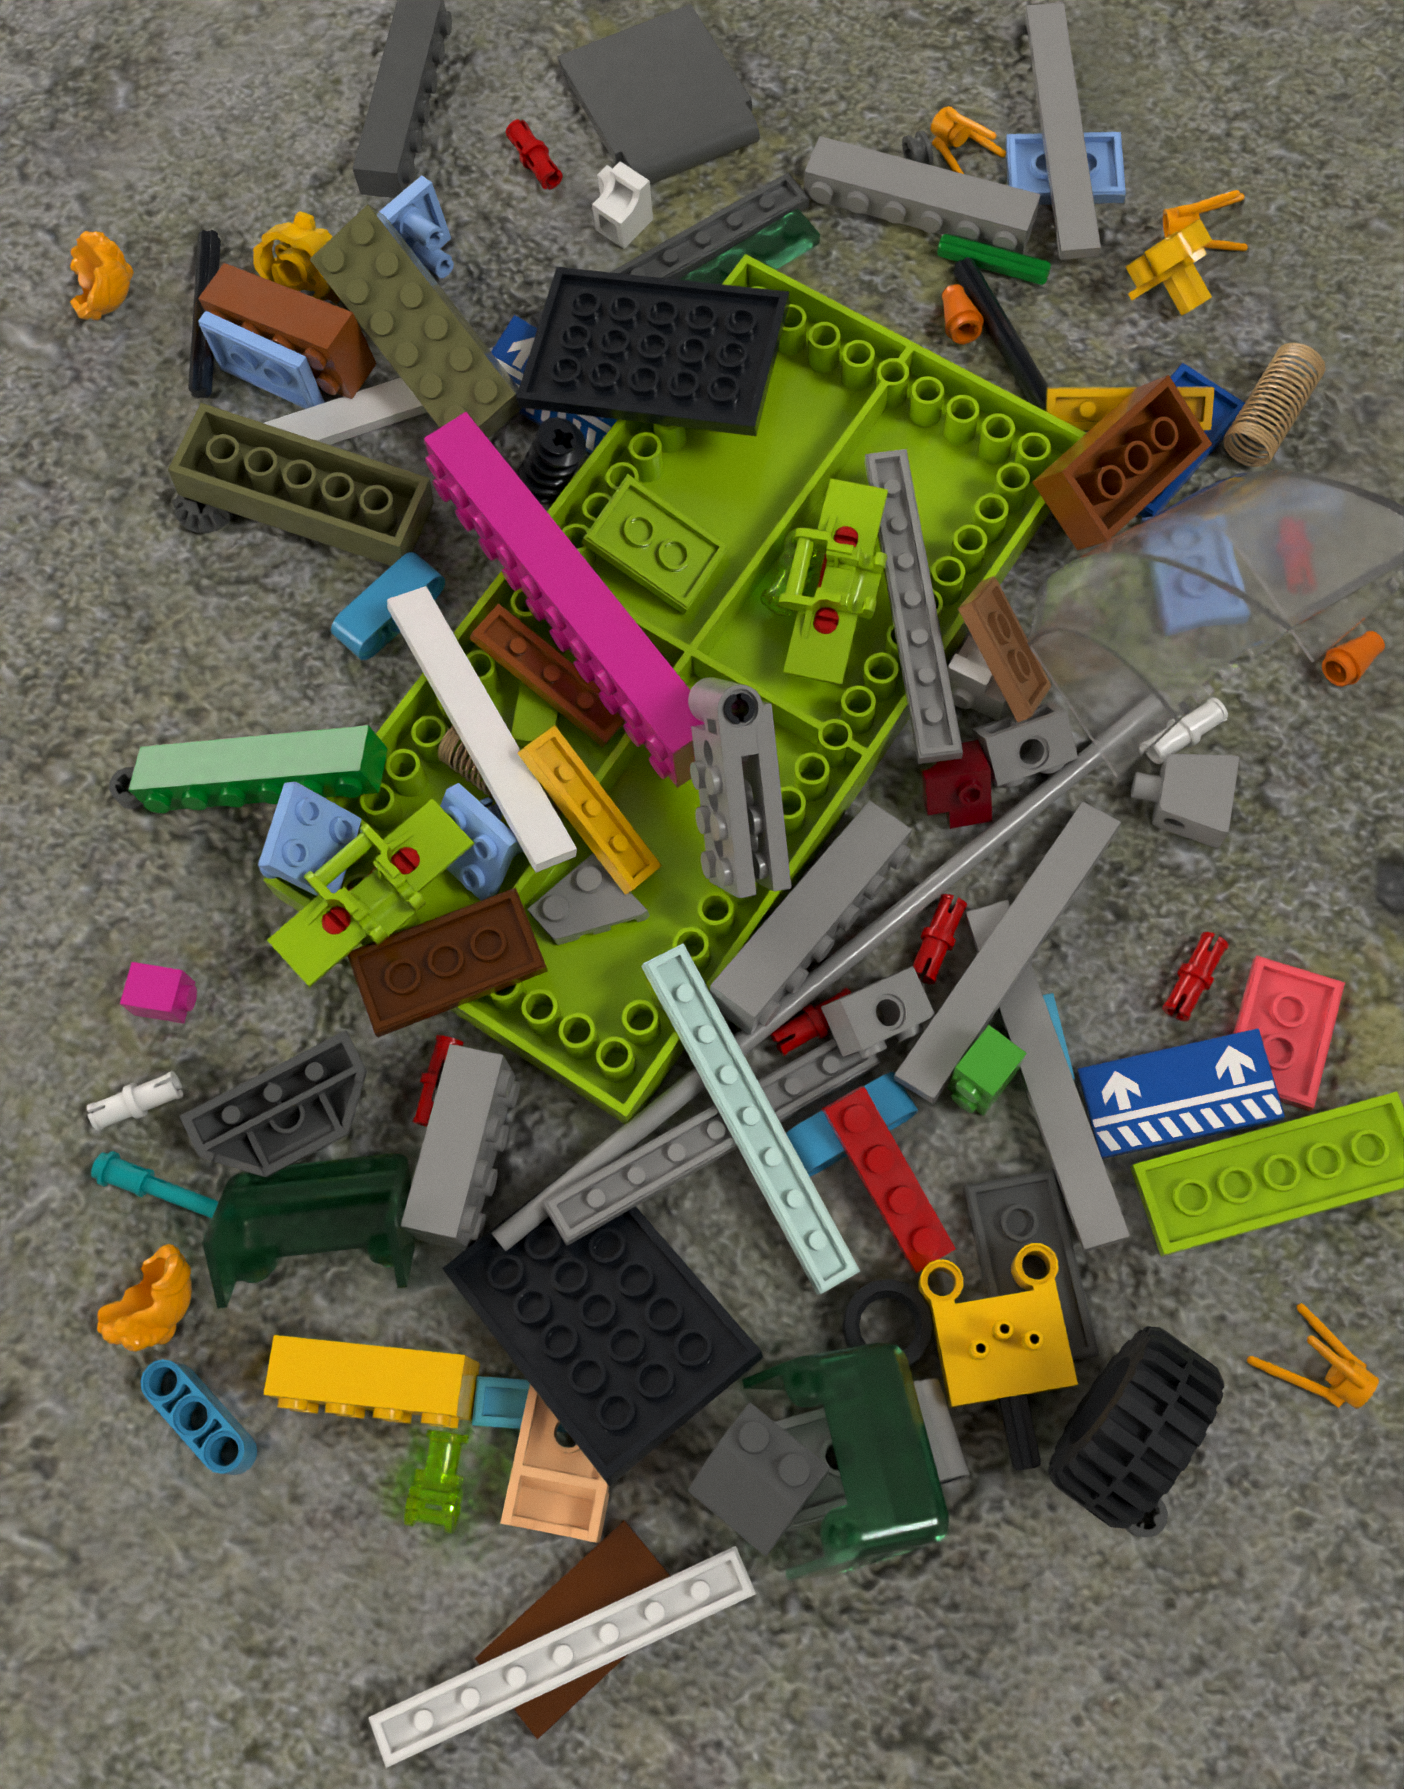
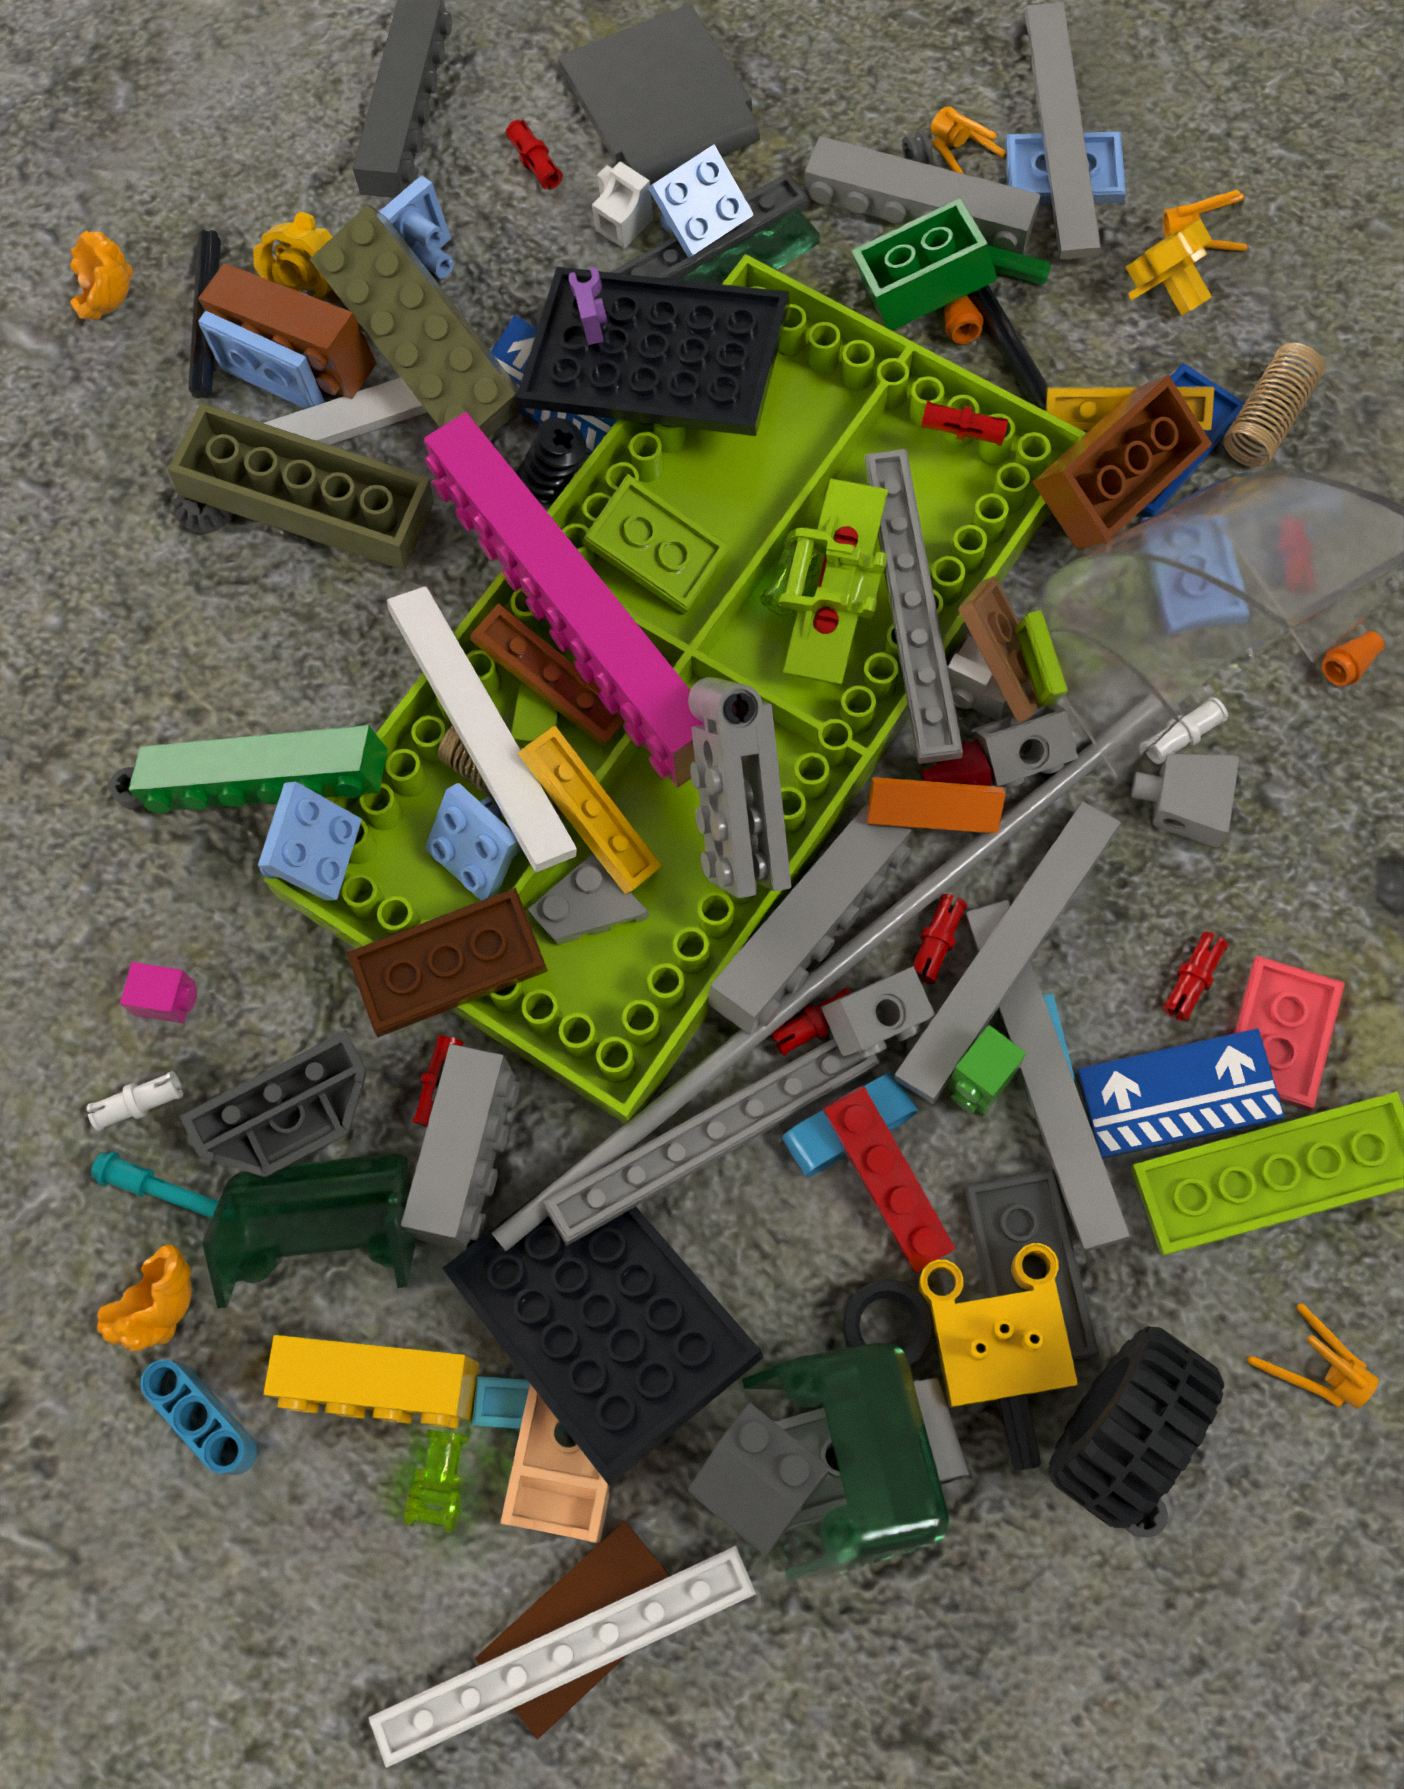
(366, 622): dark azure beam -> none
(381, 902): lime piece -> none
(591, 310): none -> medium lavender plate
(700, 201): none -> plate
(750, 1119): light aqua tile -> none
(925, 264): none -> green brick
(935, 805): none -> orange tile
(964, 423): none -> red pin
(1040, 659): none -> lime tile

